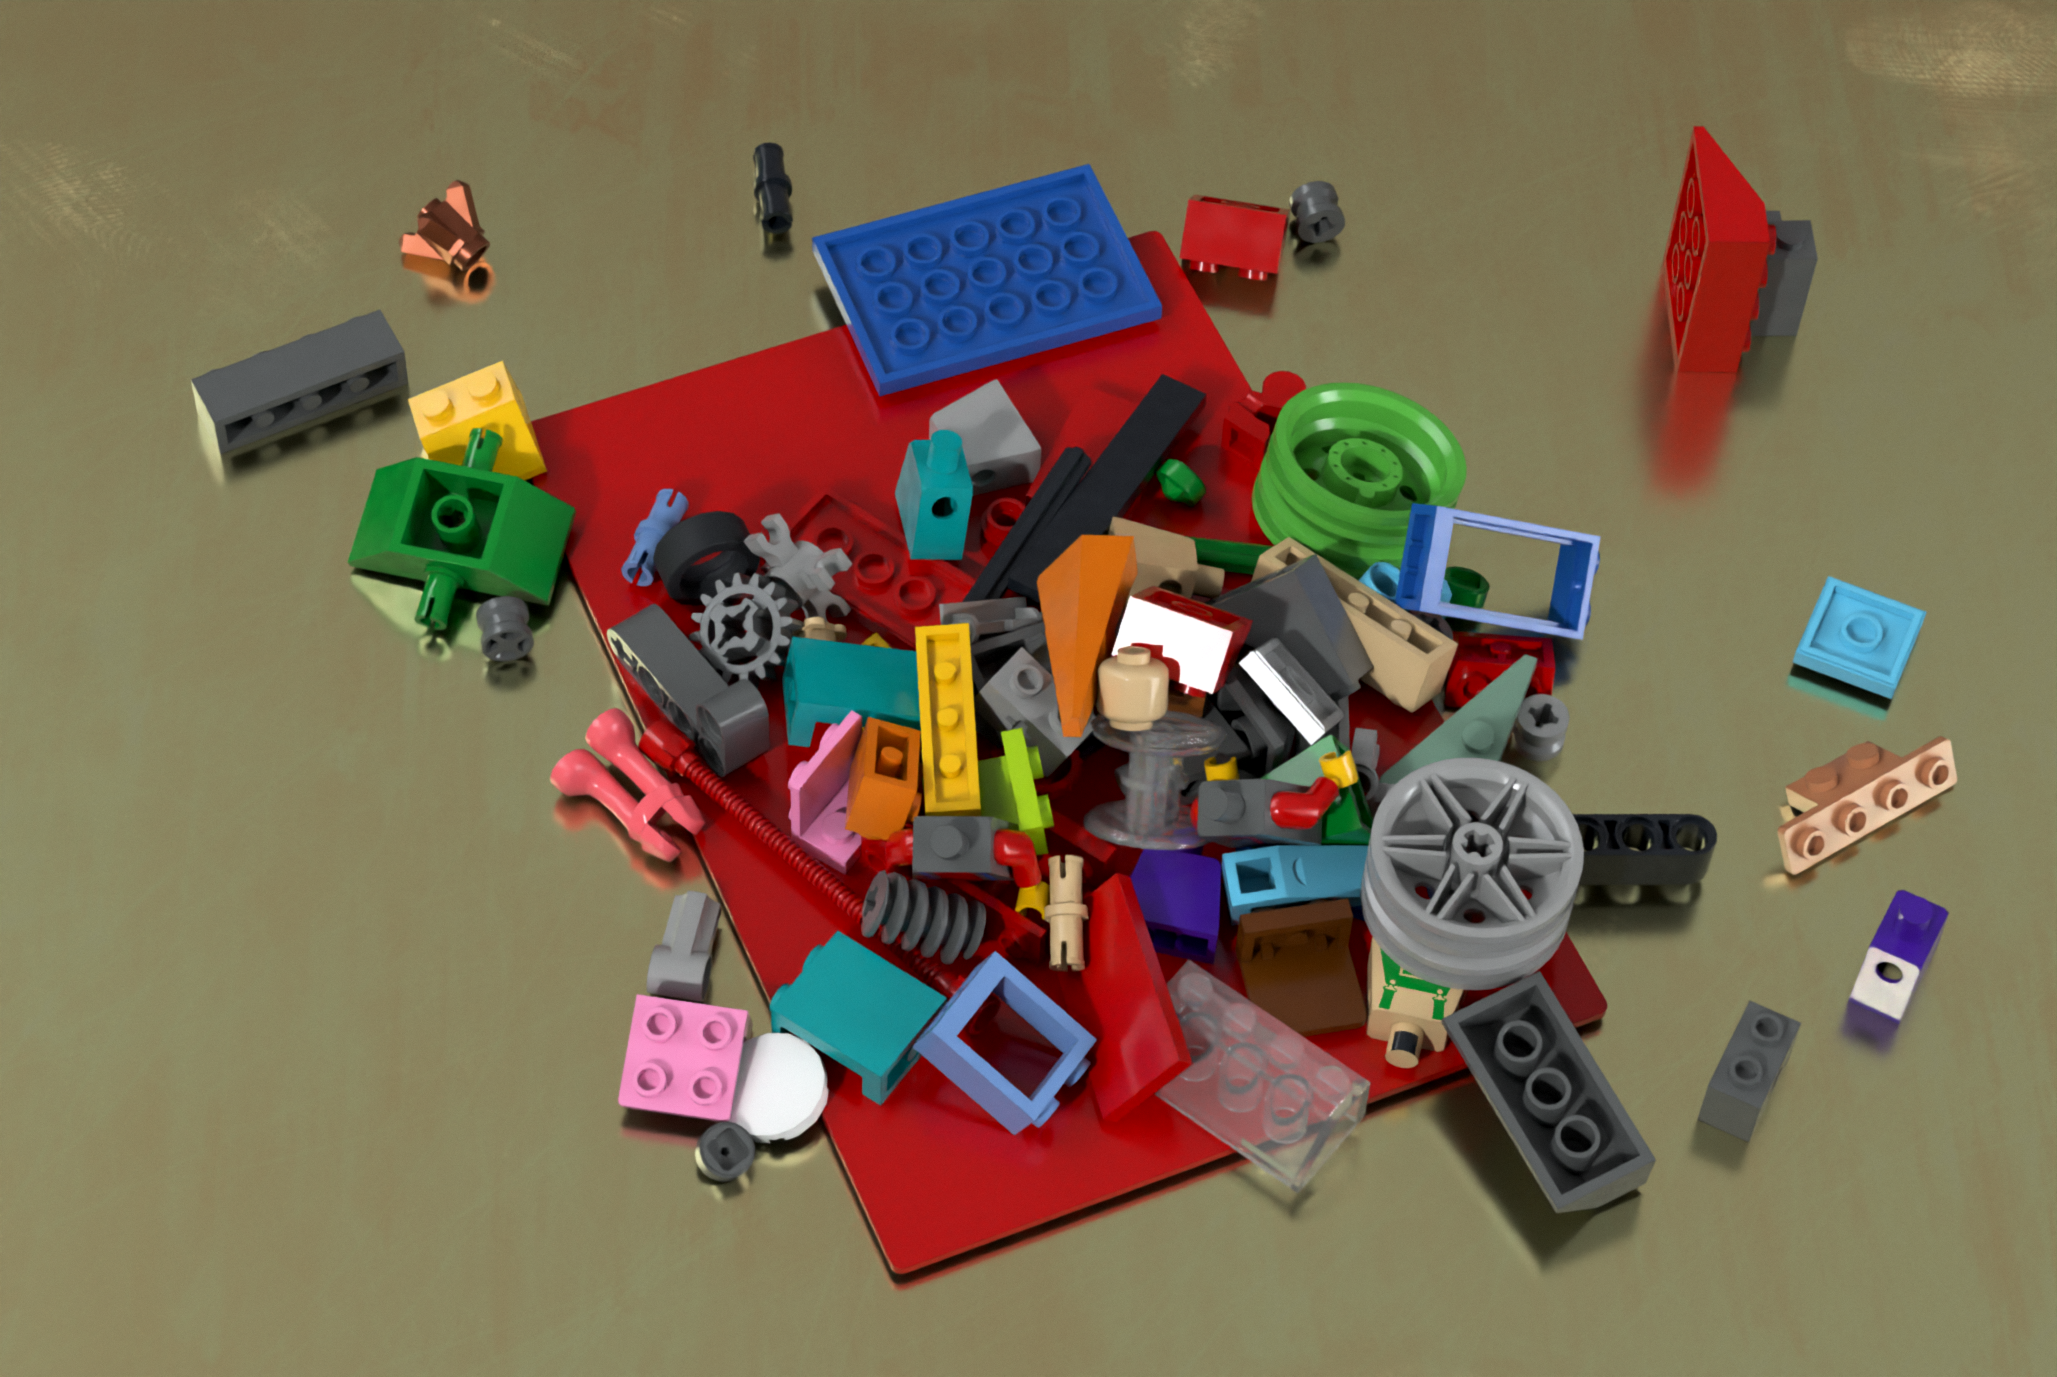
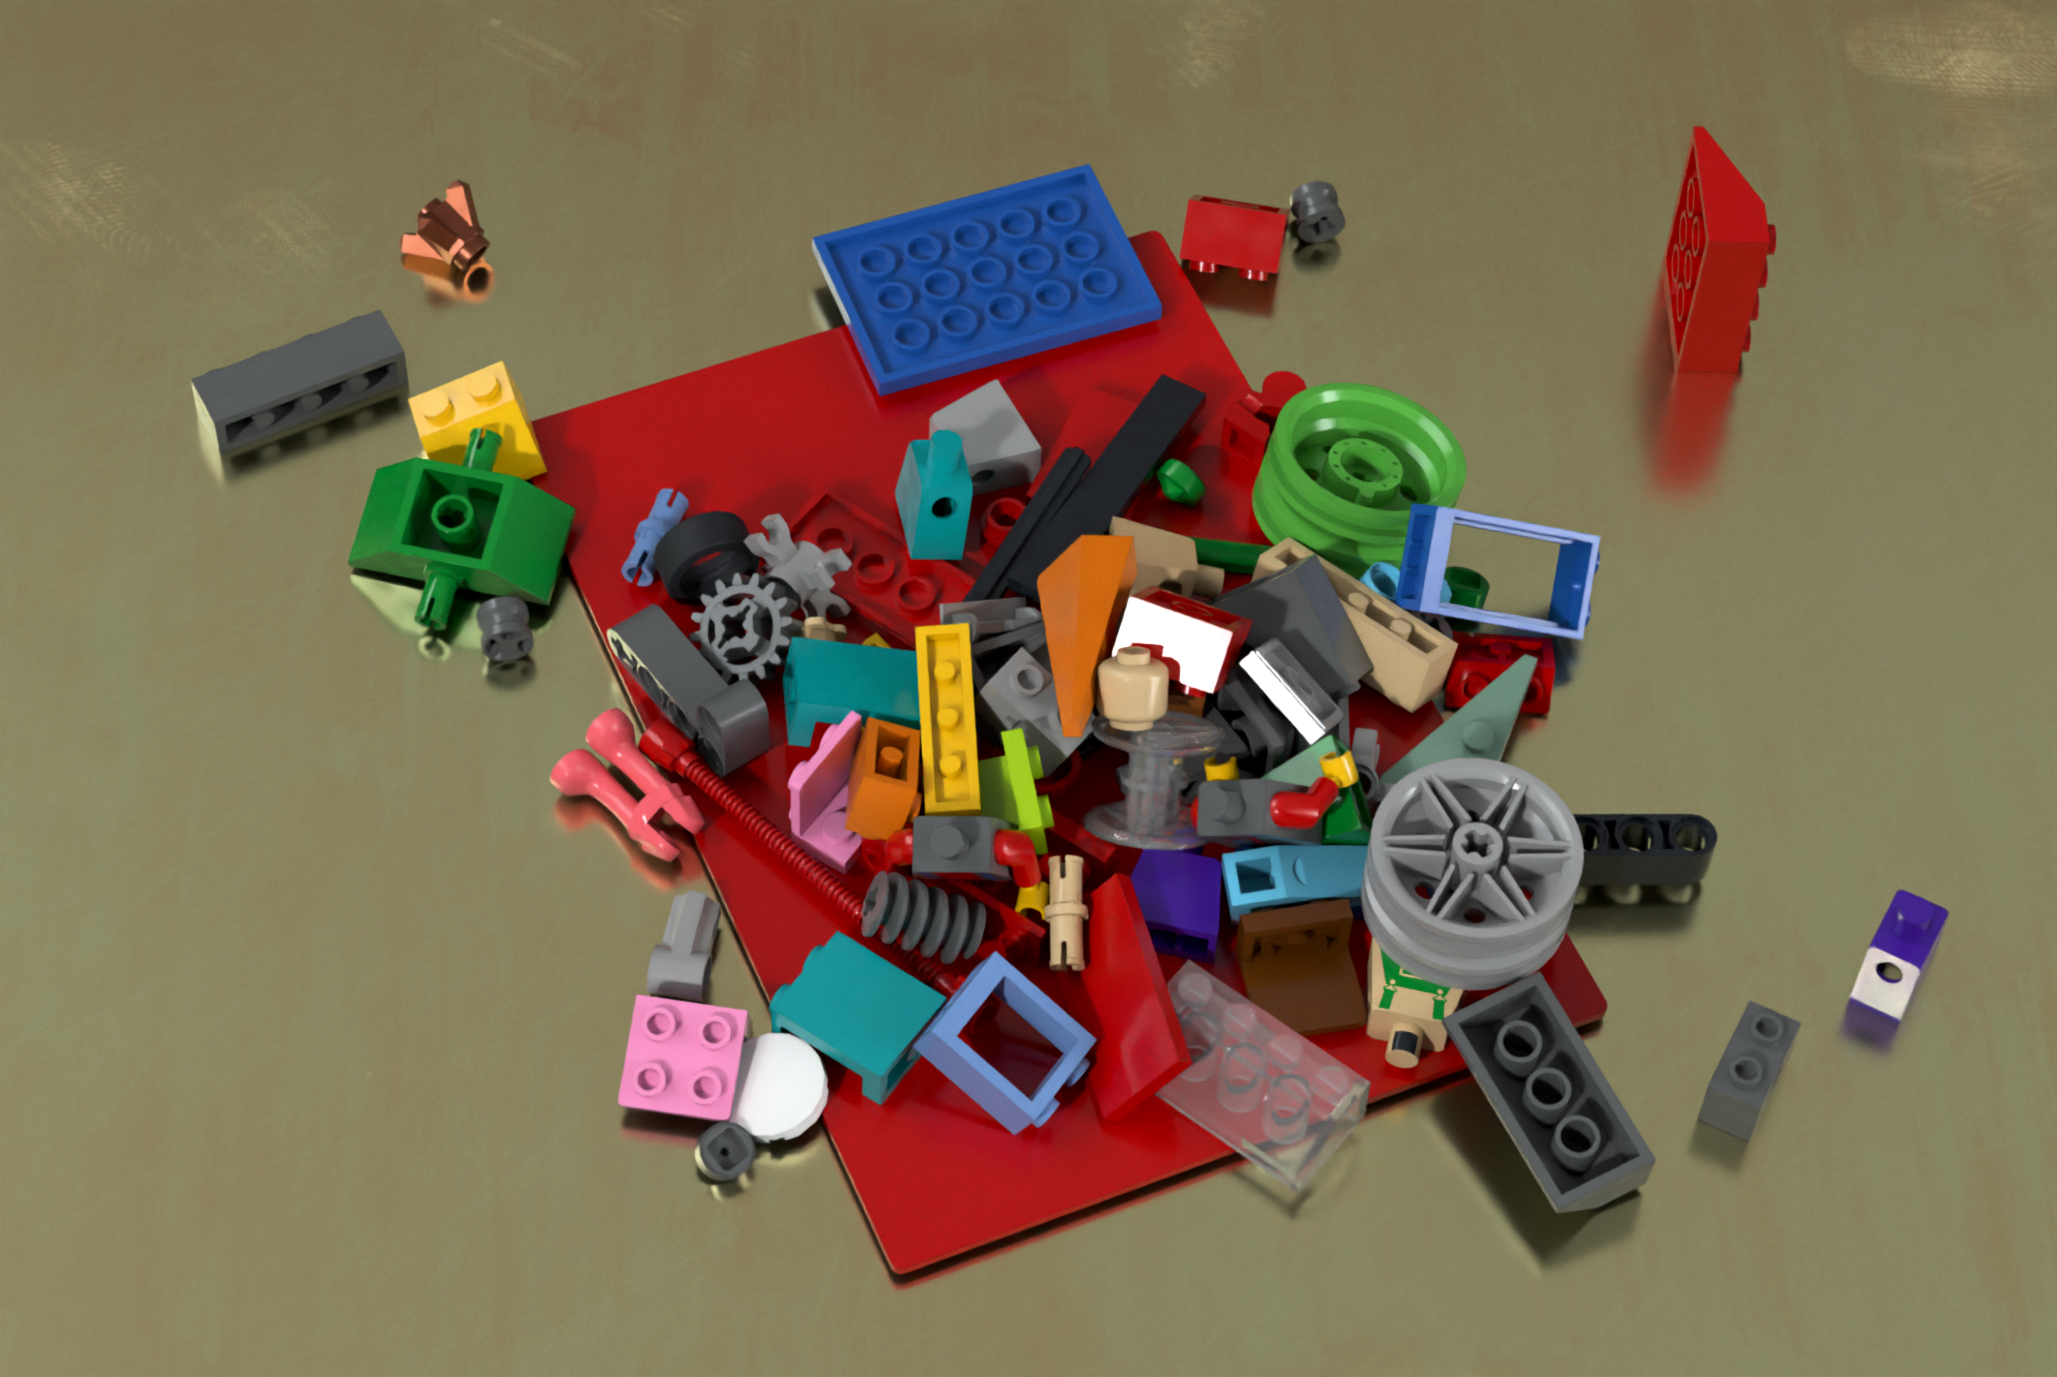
(772, 188): black pin -> none
(1548, 738): light grey wheel -> none
(1788, 278): dark grey arch -> none
(1858, 796): nougat bracket -> none
(1859, 637): medium azure plate -> none

